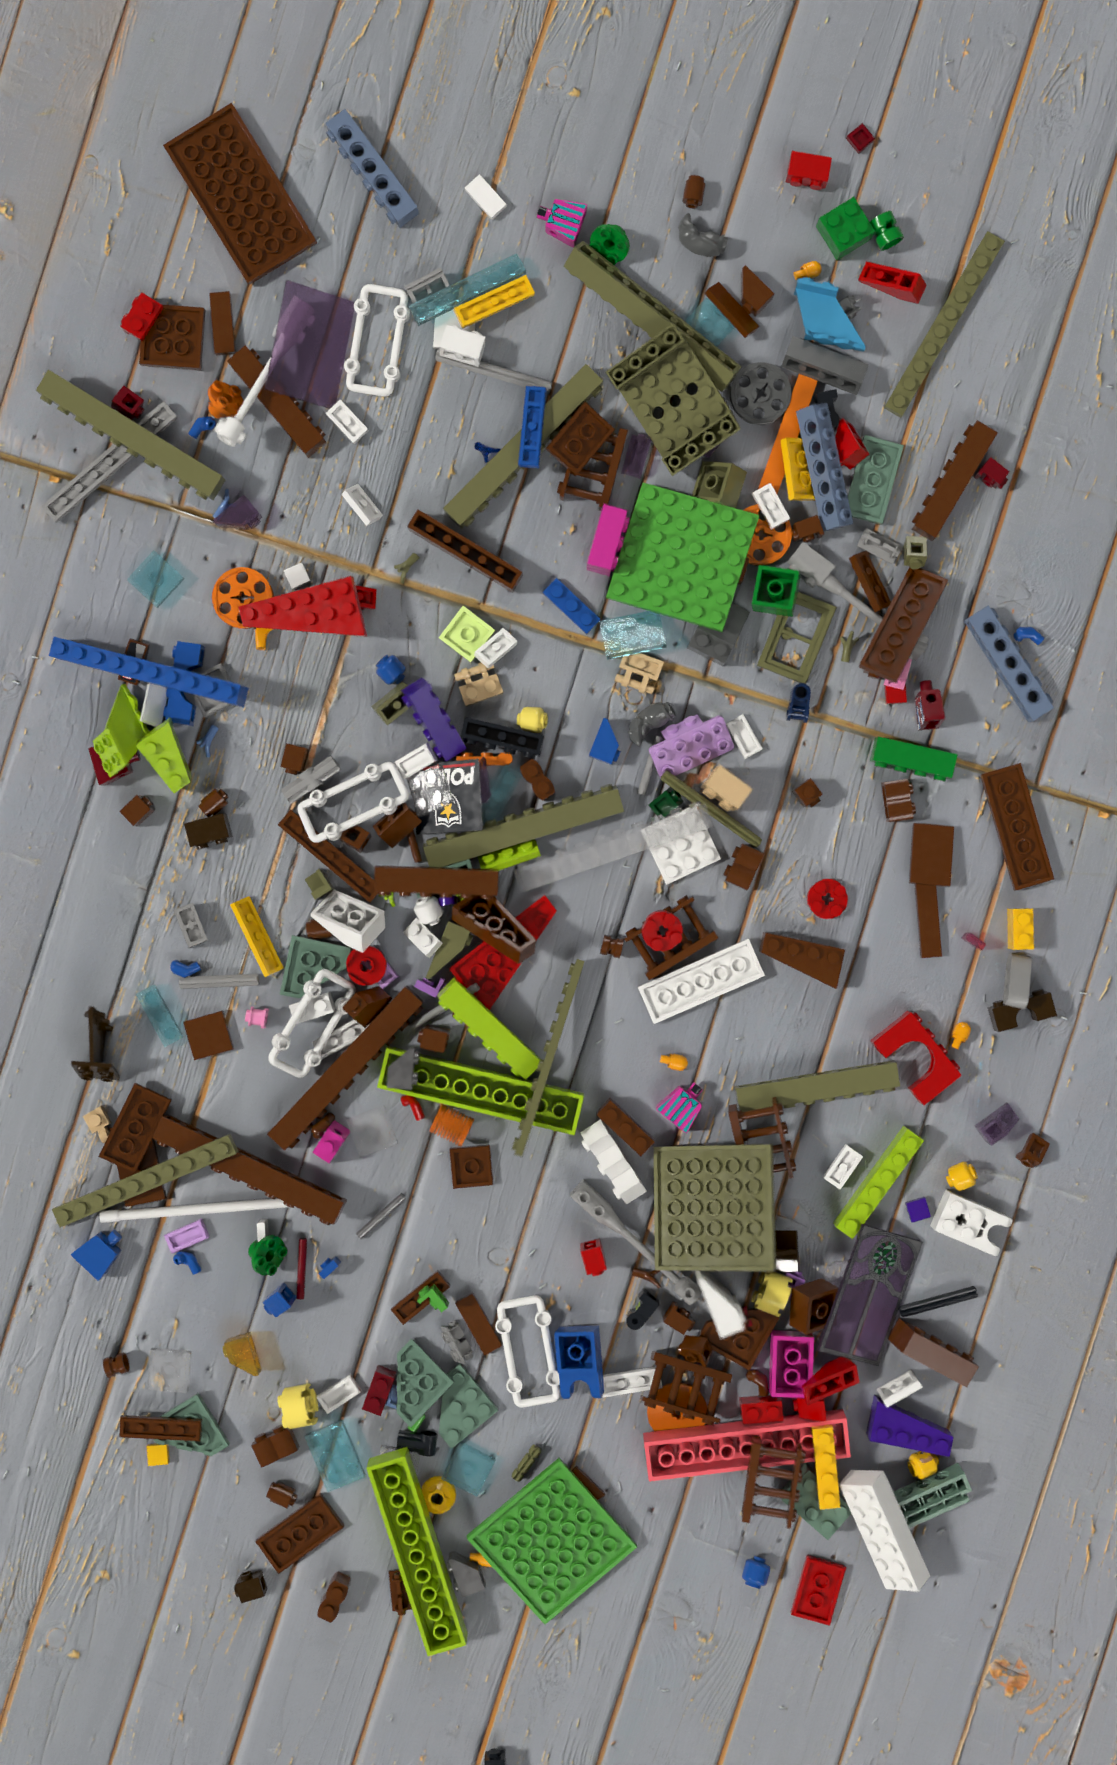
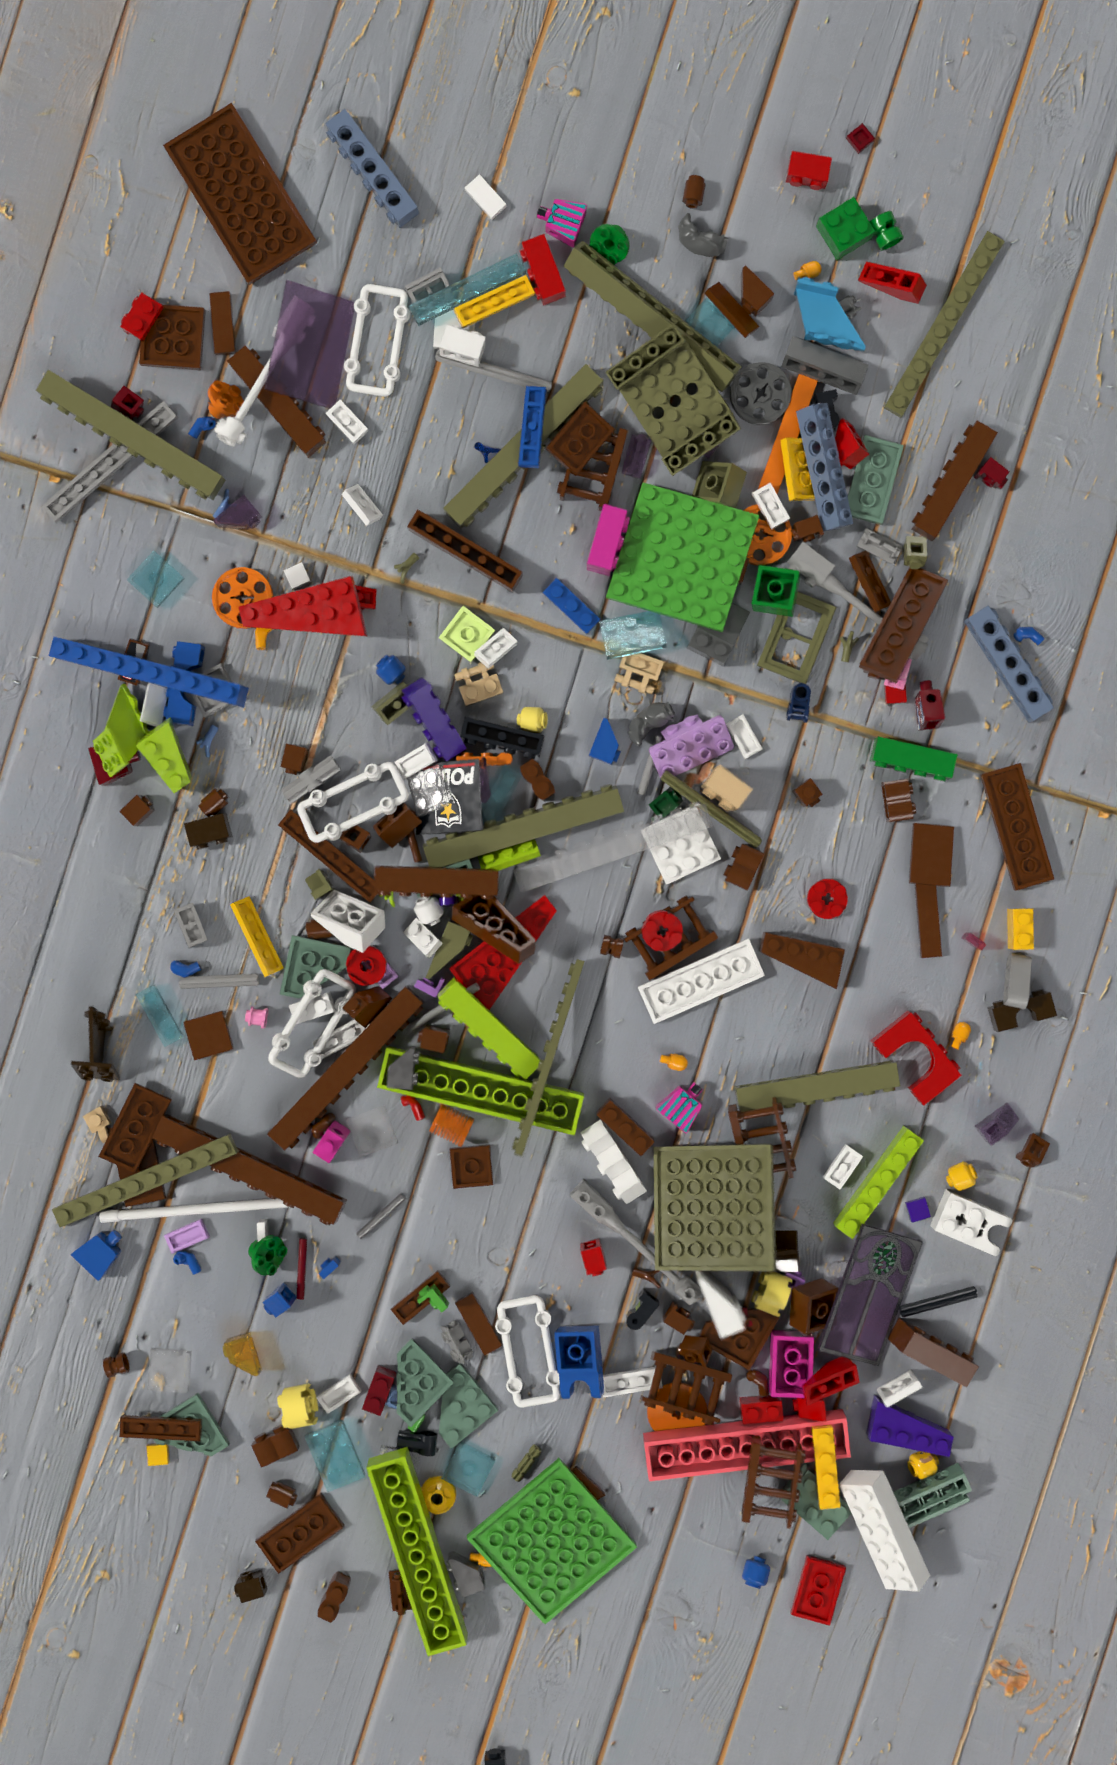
(542, 269): none -> red brick

